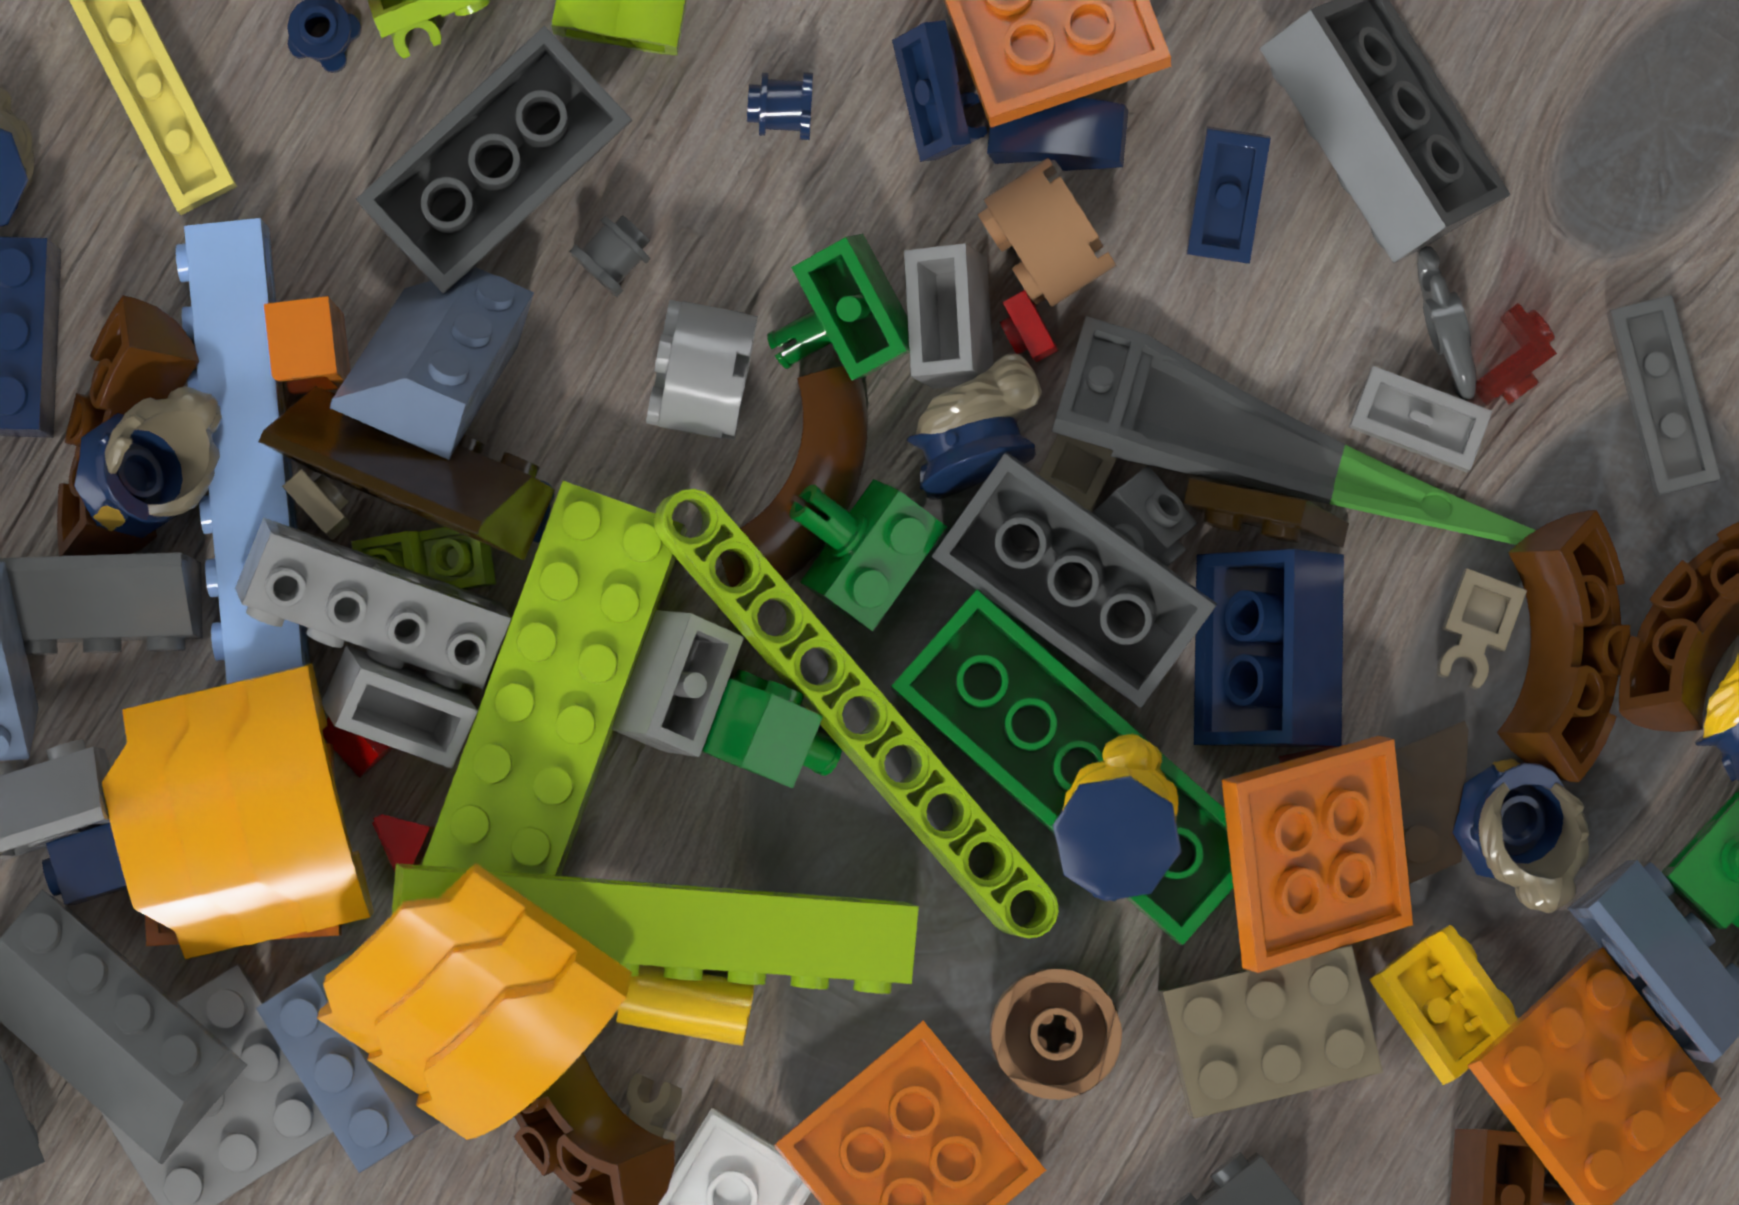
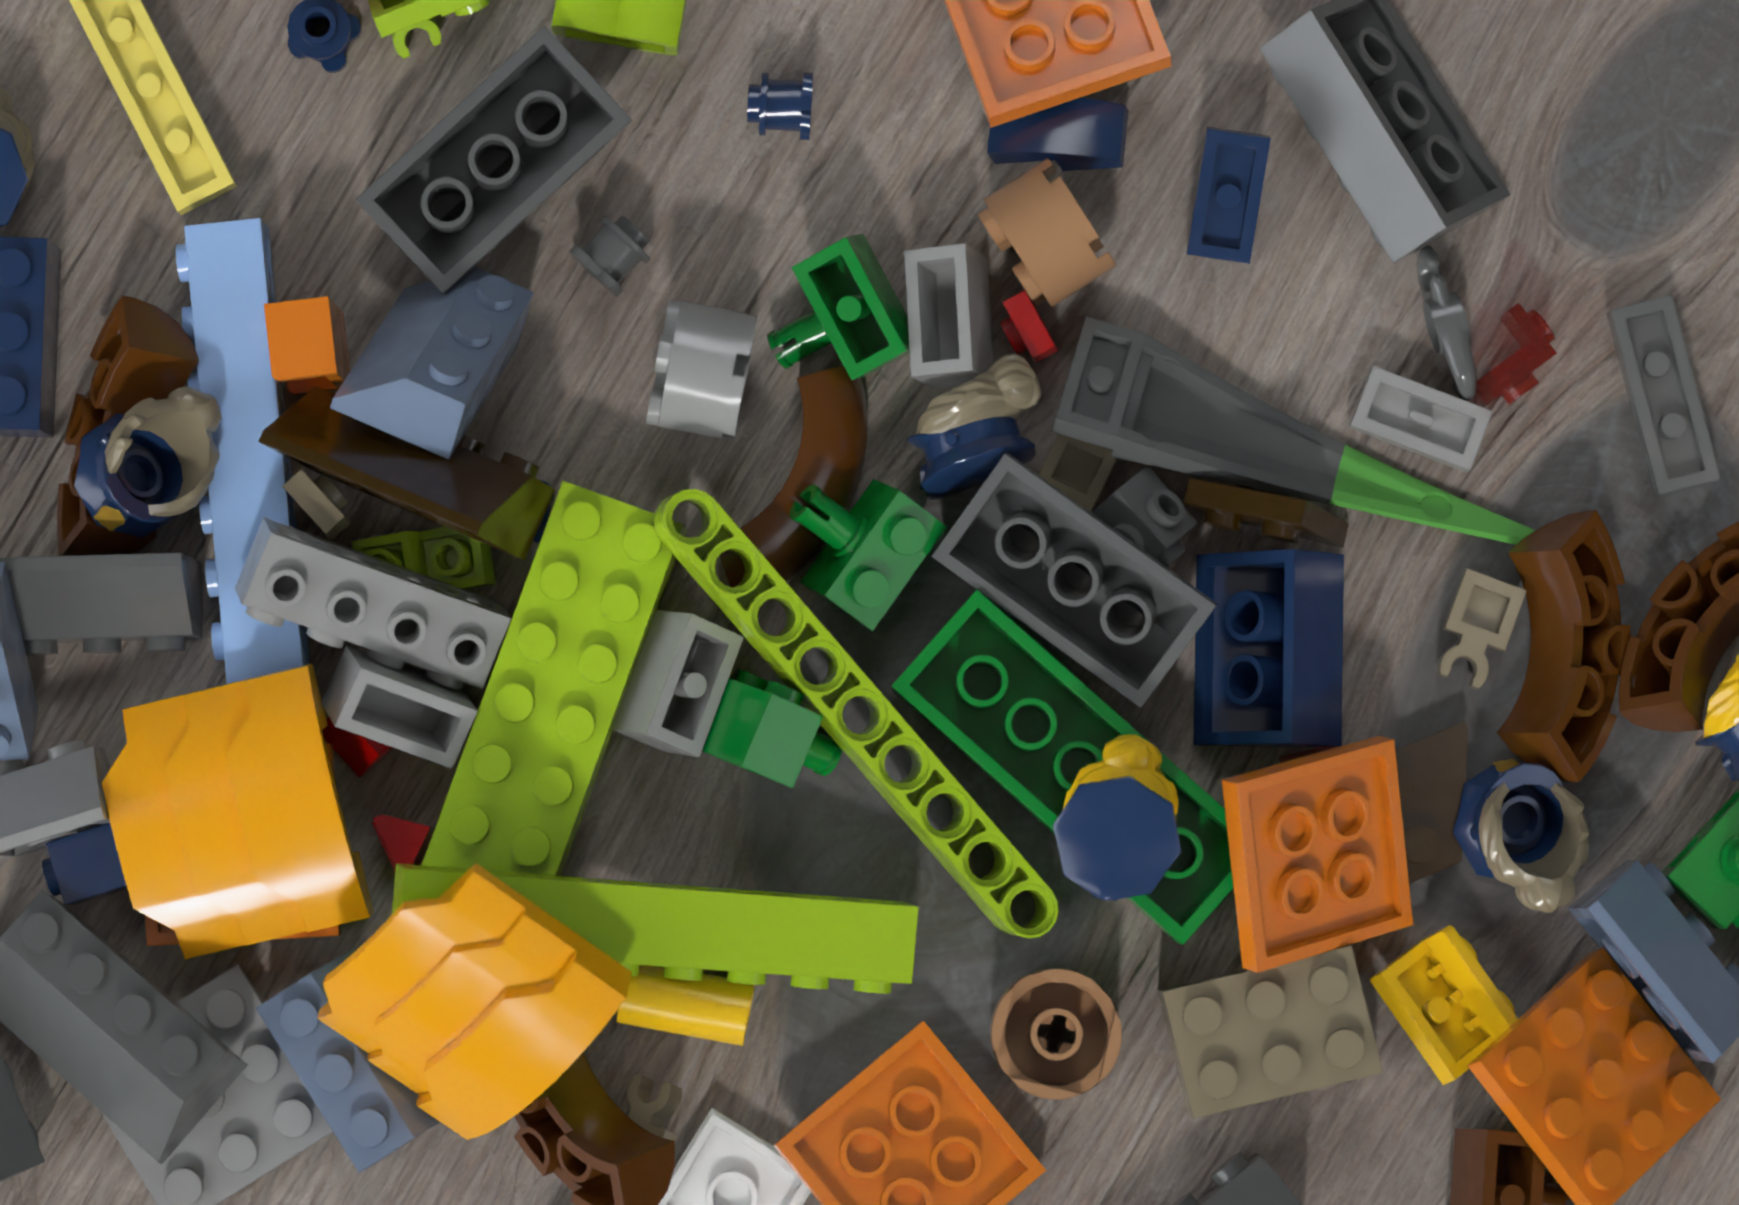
(931, 91): dark blue plate -> none

